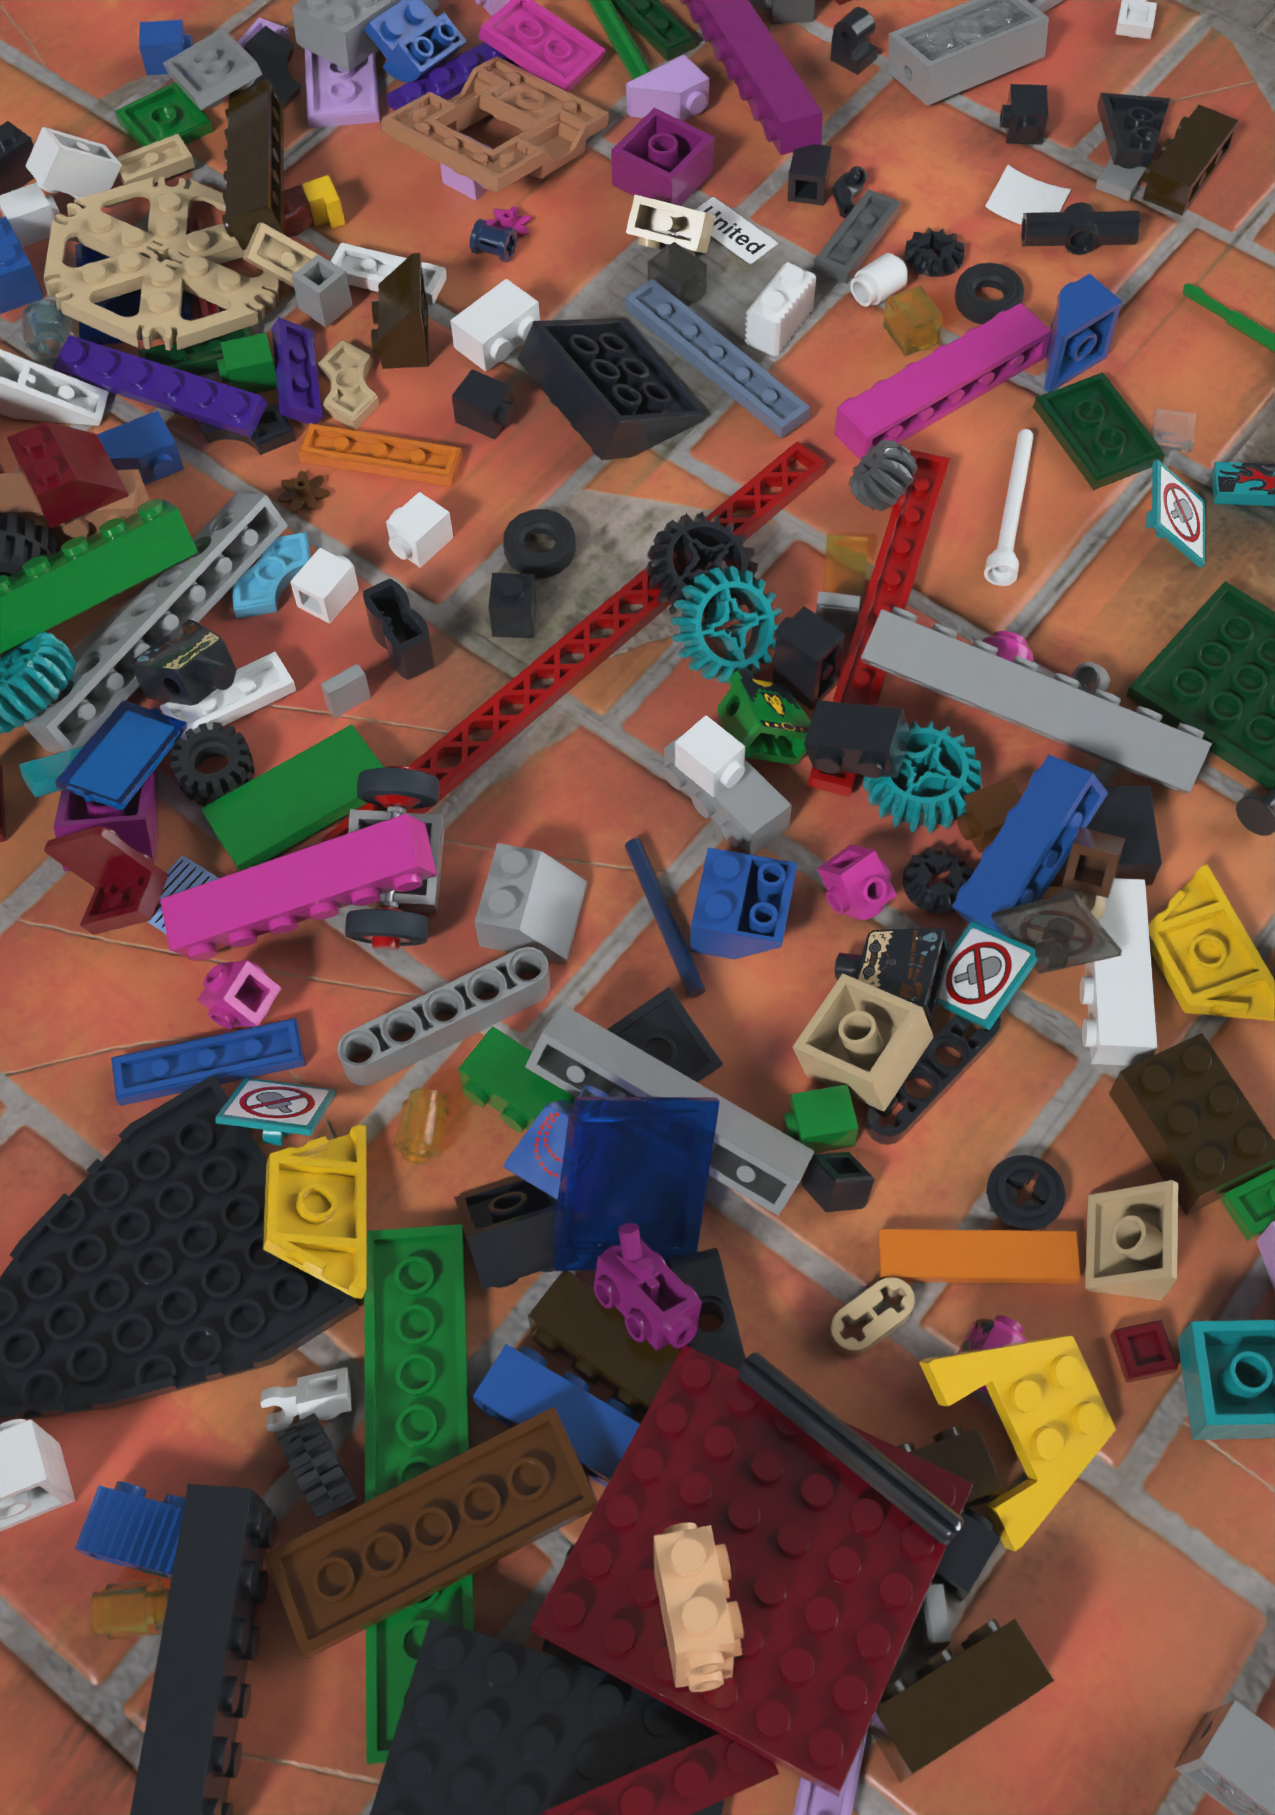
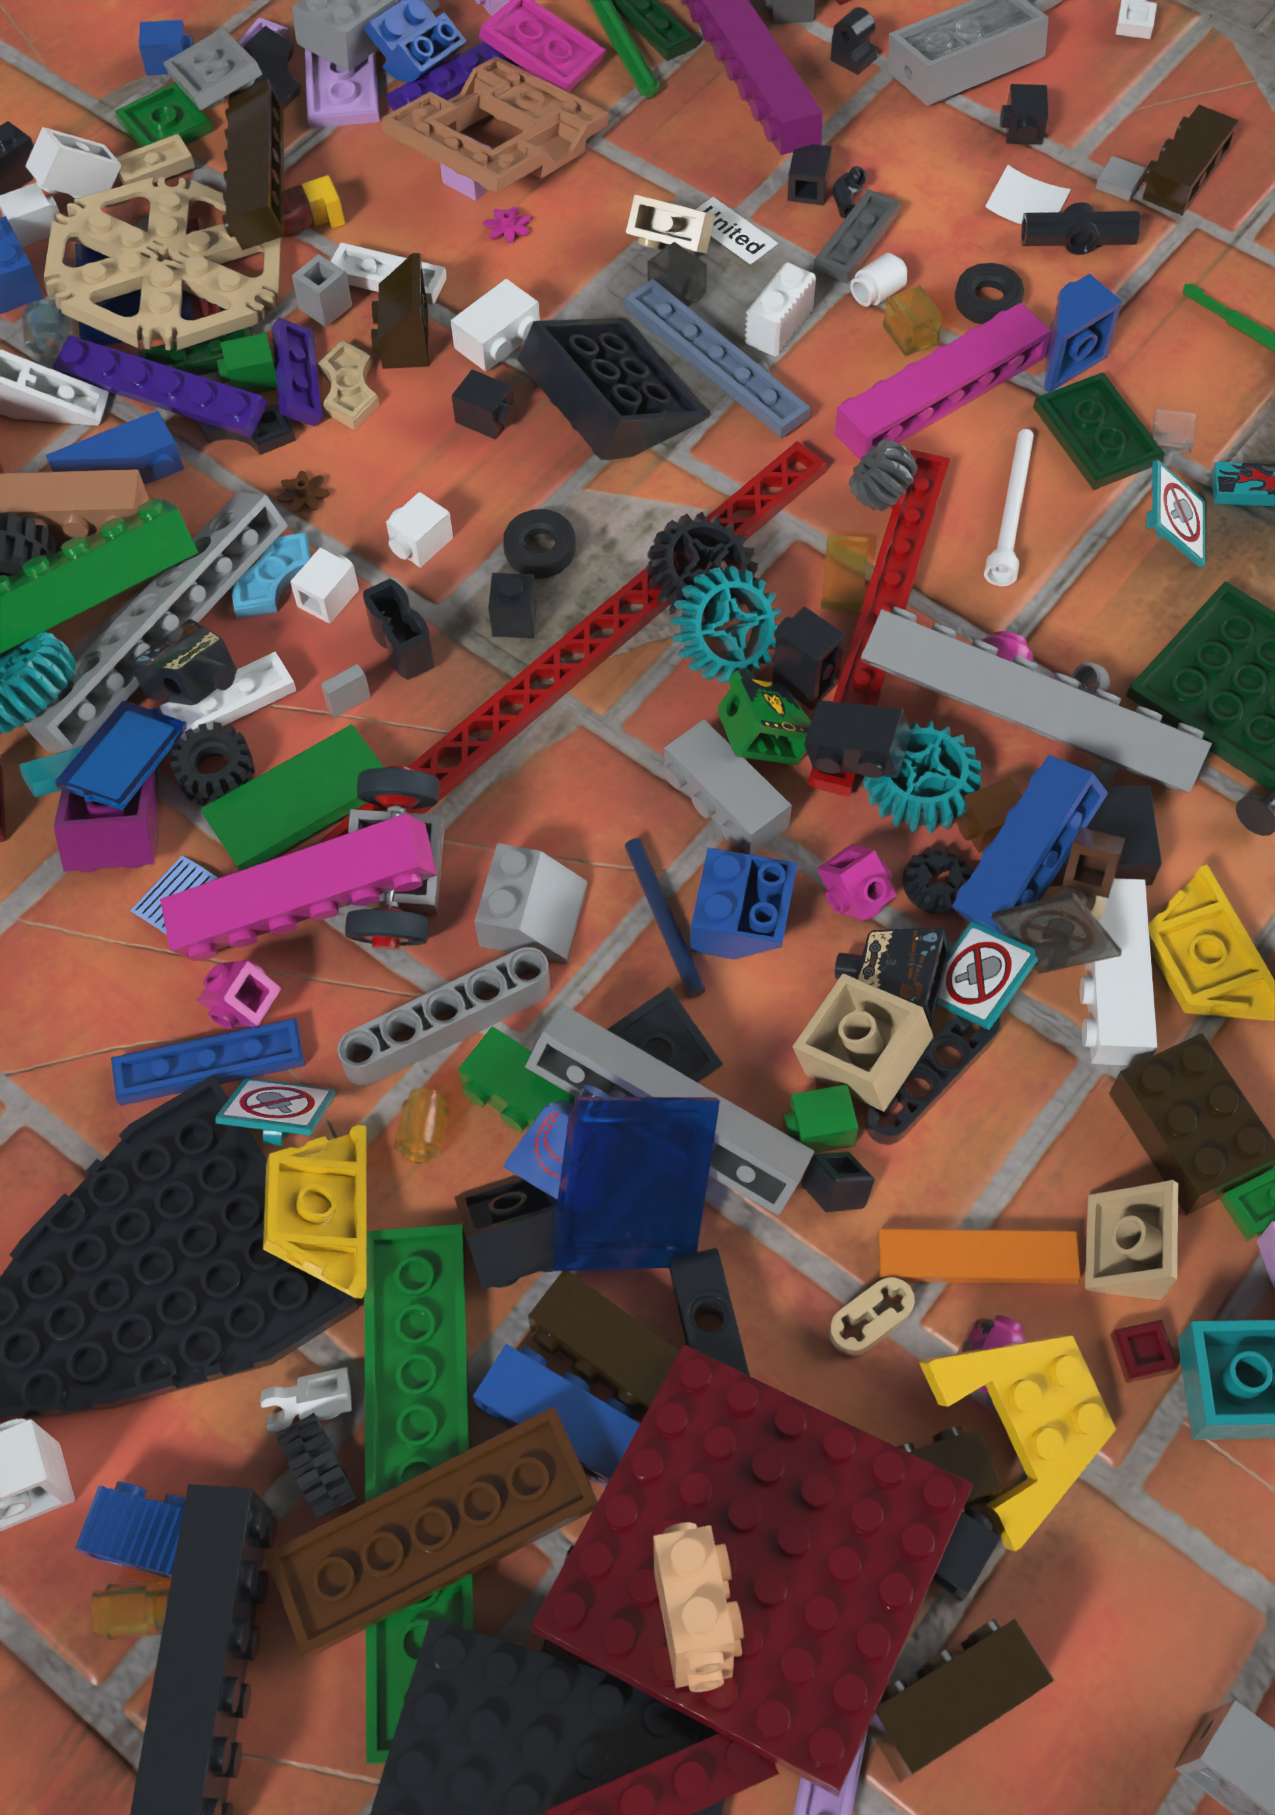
(66, 471): dark red slope -> none
(123, 879): dark red bracket -> none
(276, 253): tan plate -> none
(380, 454): orange tile -> none
(493, 240): dark blue bush -> none
(646, 1292): magenta brick -> none
(662, 159): magenta brick -> none
(673, 88): lavender slope -> none
(710, 756): white brick -> none
(838, 610): light grey tile -> none
(851, 1449): black axle -> none
(925, 261): black gear -> none
(934, 1619): light grey tile -> none
(1017, 1173): black gear -> none
(1132, 126): black wing -> none

